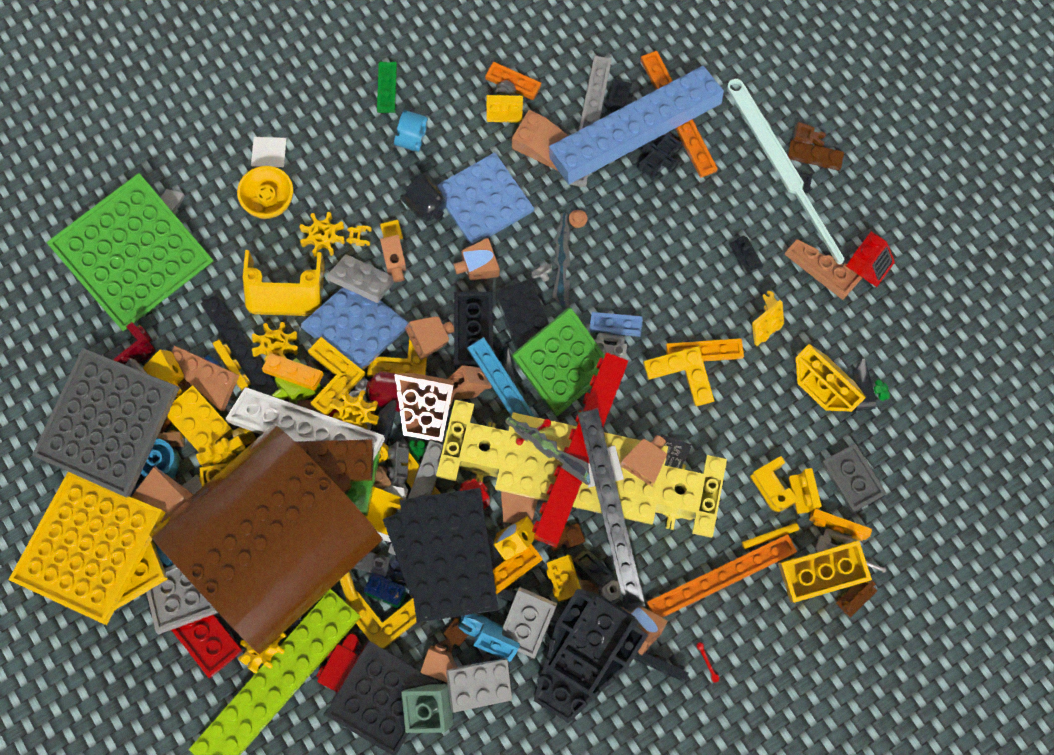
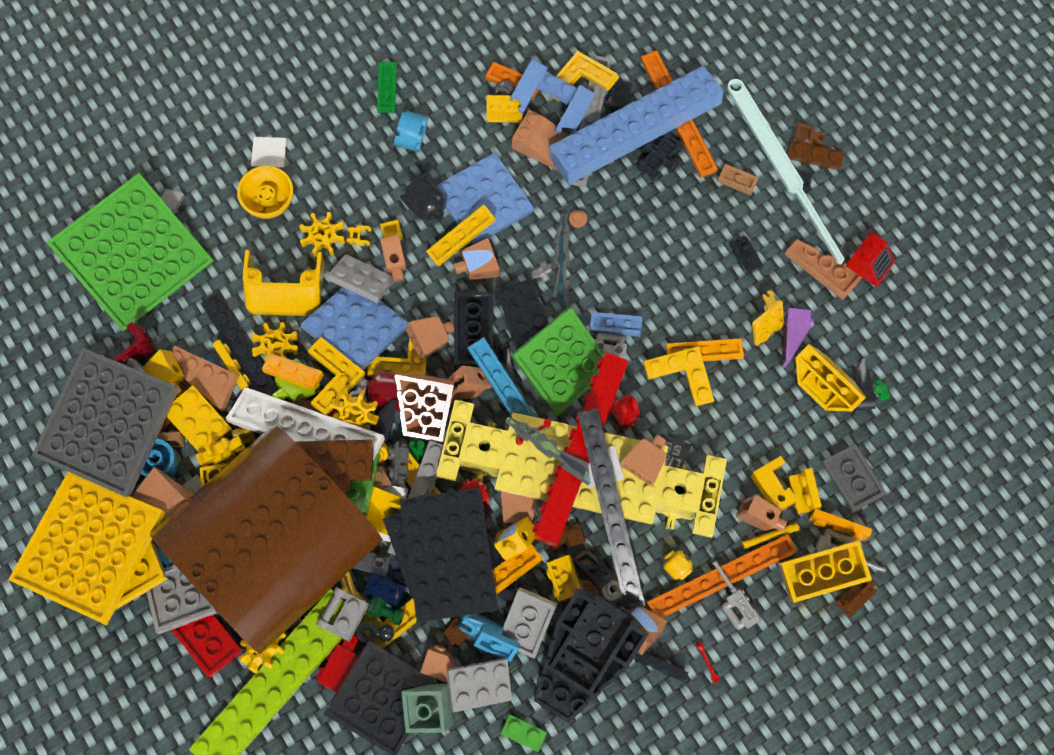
(348, 617): none -> light grey plate
(378, 607): none -> dark green leg
(385, 632): none -> black plate
(461, 235): none -> yellow plate
(523, 733): none -> bright green plate
(537, 78): none -> medium blue wedge
(584, 66): none -> yellow plate
(625, 412): none -> red hinge
(677, 564): none -> yellow head
(737, 179): none -> medium nougat plate
(742, 602): none -> light grey piece
(760, 514): none -> nougat torso
(796, 326): none -> medium lavender slope

